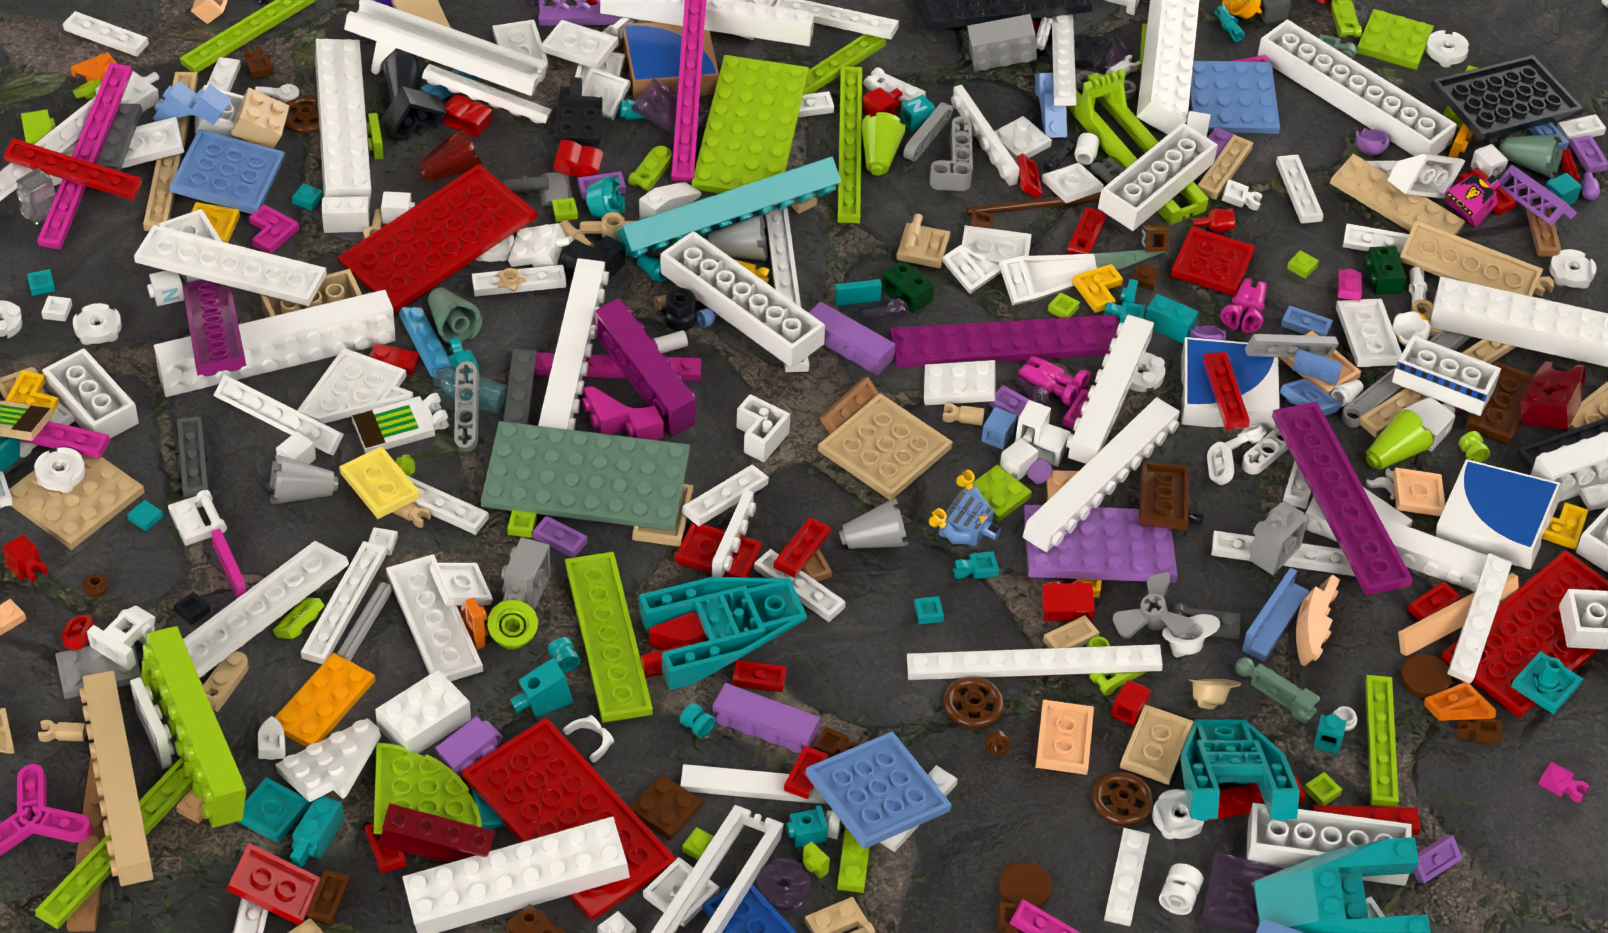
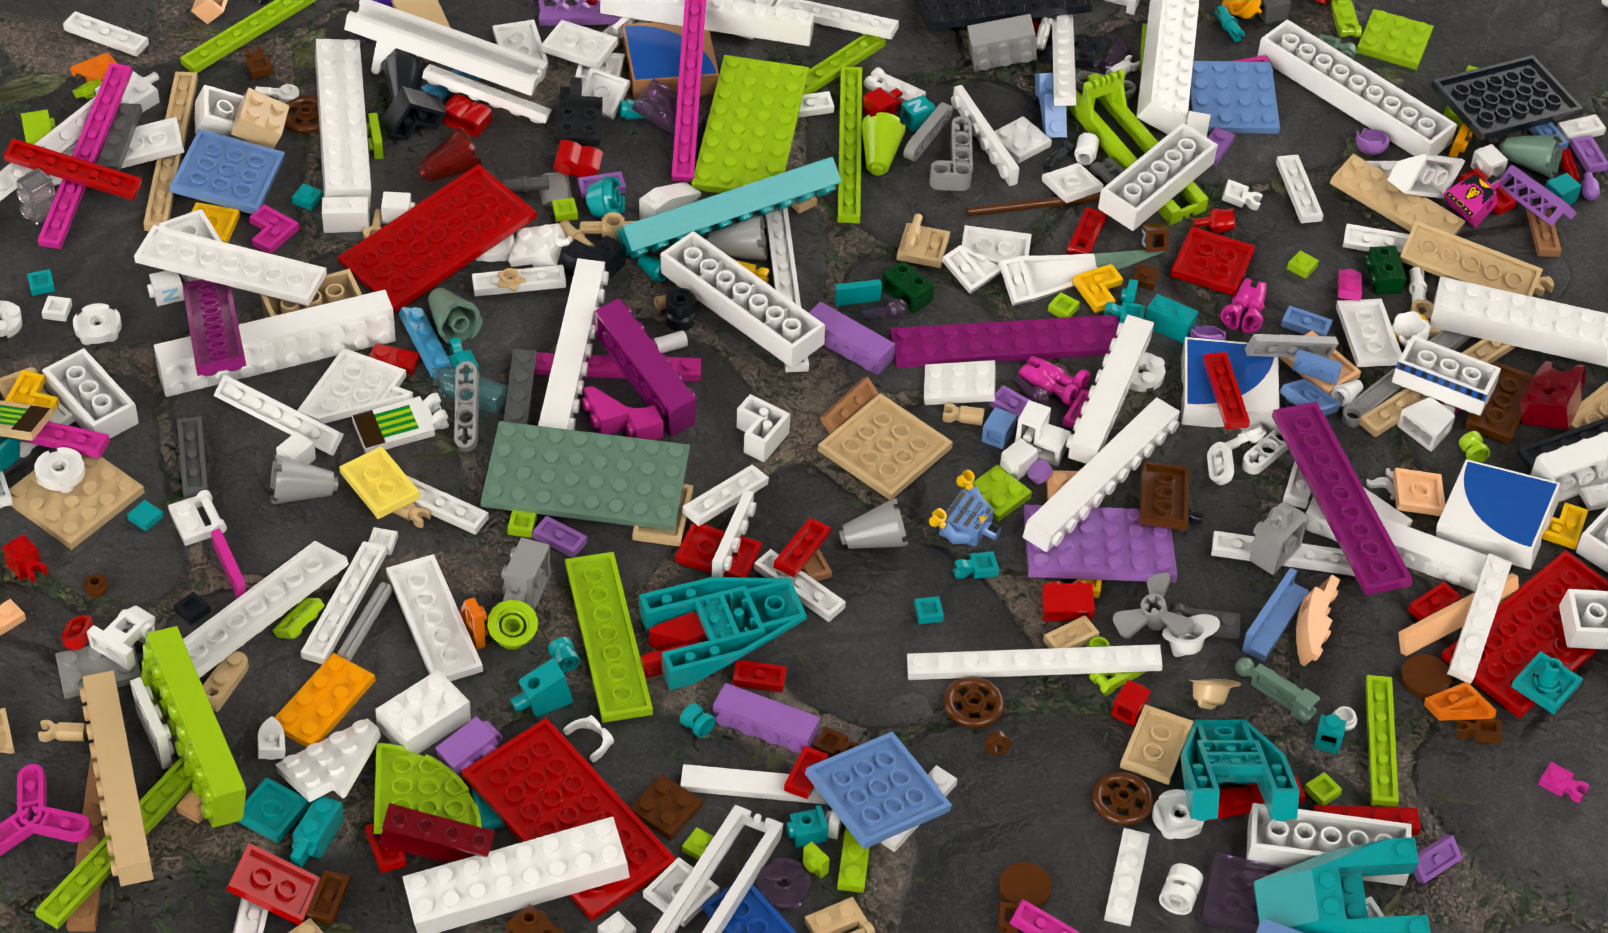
(183, 102): medium blue arch -> none
(224, 73): white plate -> none
(406, 464): lime plate -> none
(460, 582): white tile -> none
(651, 168): lime plate -> none
(705, 317): medium blue hinge -> none
(982, 219): reddish brown plate -> none
(1029, 176): red plate -> none
(1064, 737): light nougat plate -> none
(1225, 166): tan plate -> none
(1399, 441): lime cone -> none
(1447, 48): white plate -> none
(1579, 277): white plate -> none

